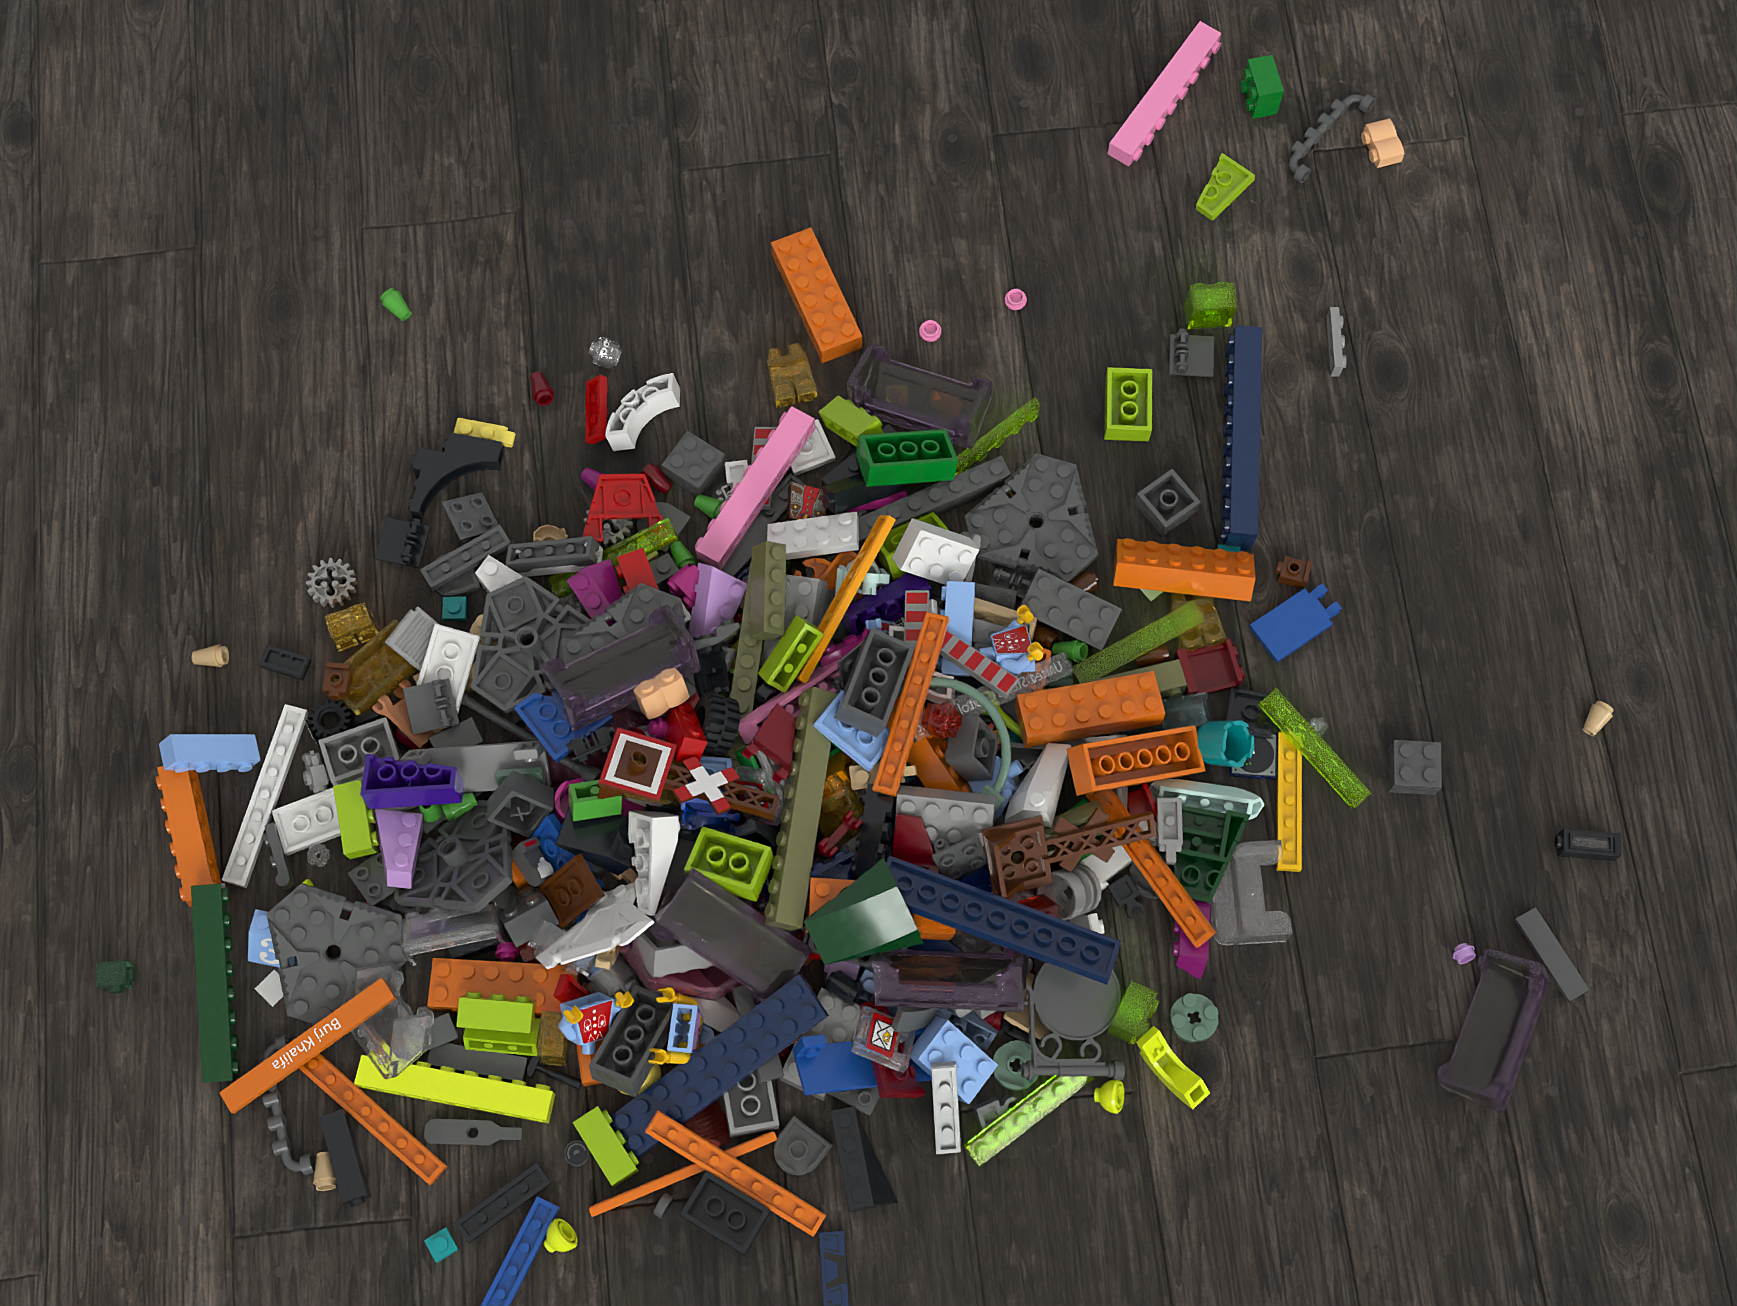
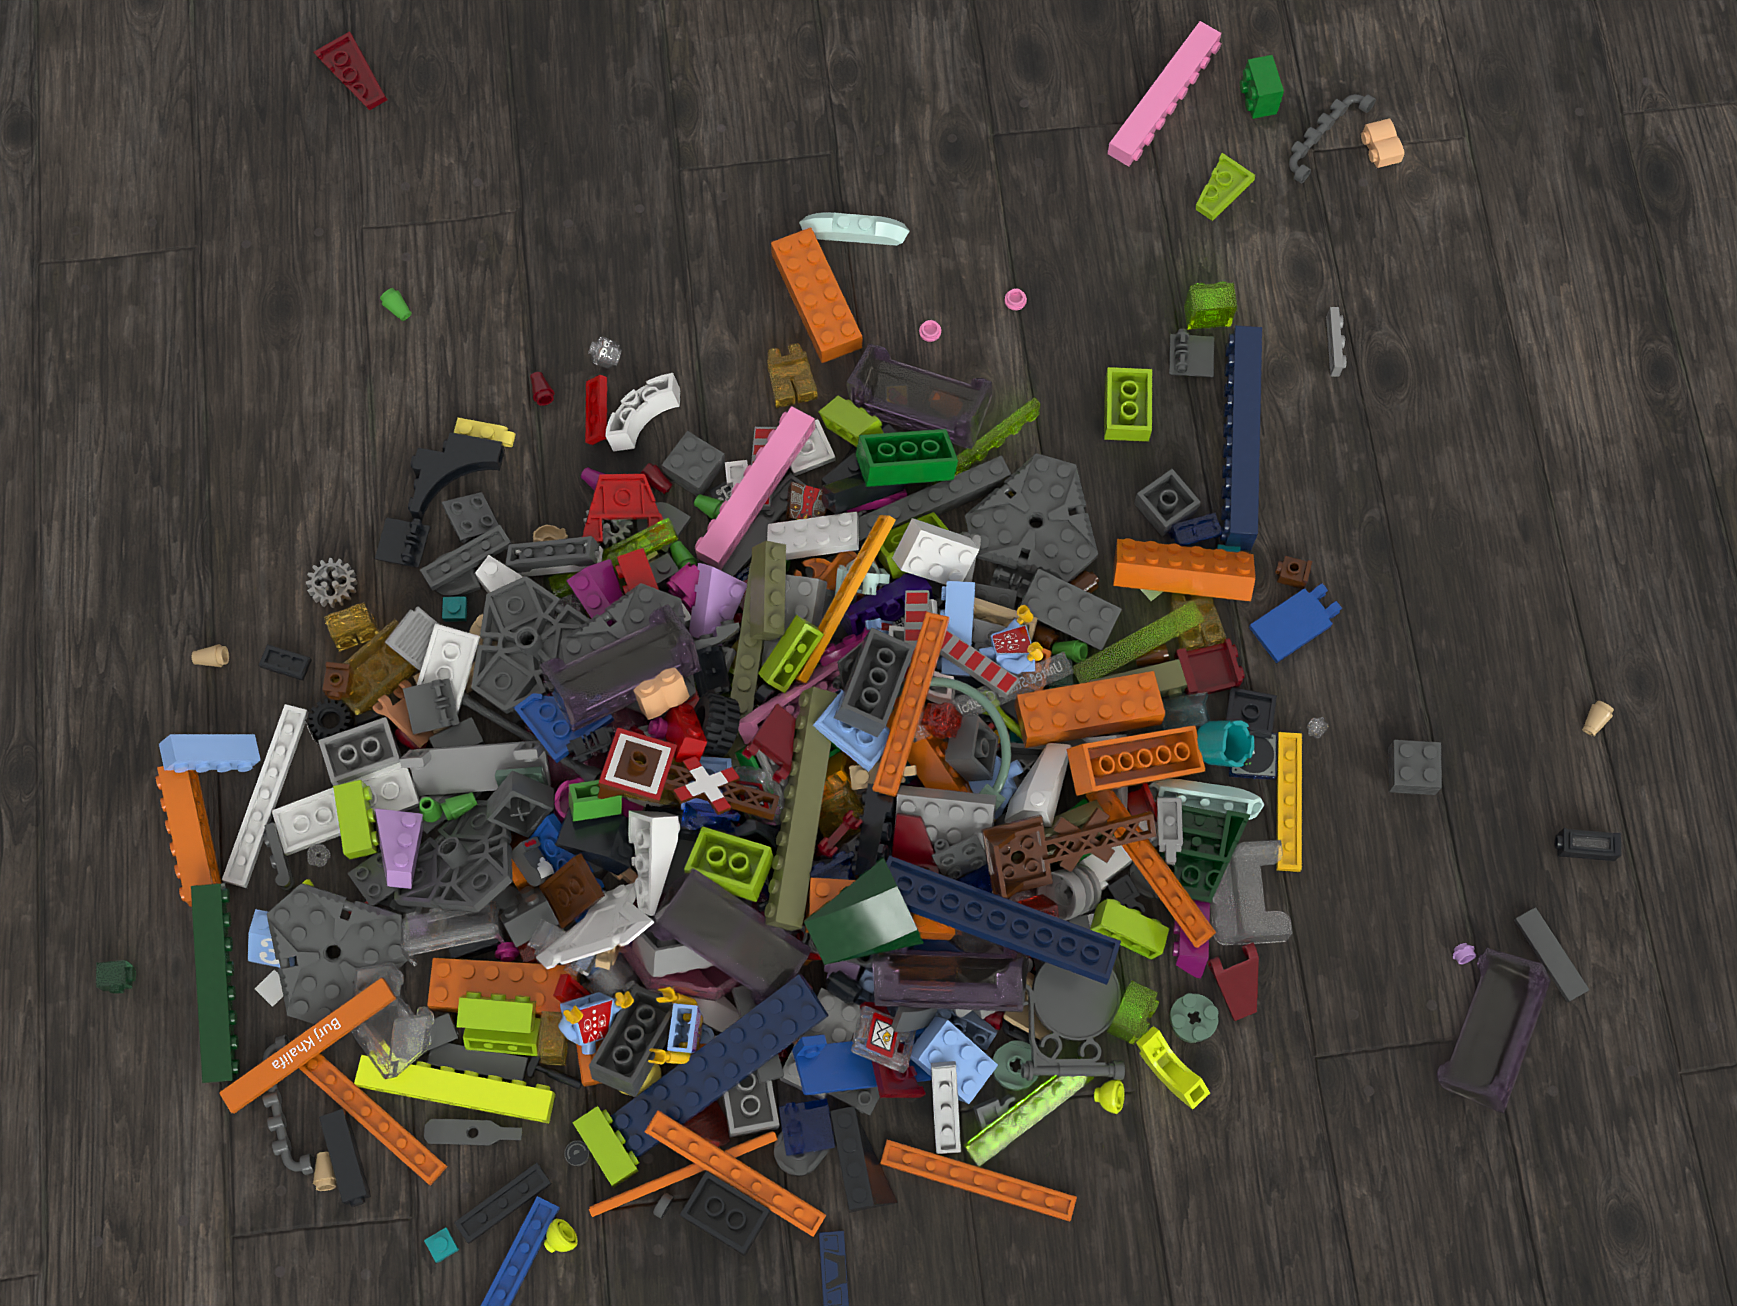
(316, 774): light grey piece -> none
(351, 68): none -> dark red wing
(404, 784): dark purple wedge -> none
(806, 1127): none -> clear blue hinge
(856, 228): none -> light aqua brick
(978, 1180): none -> orange tile
(1130, 927): none -> lime brick
(1196, 530): none -> clear blue hinge
(1238, 982): none -> dark red flag
(1314, 748): clear neon green plate -> none

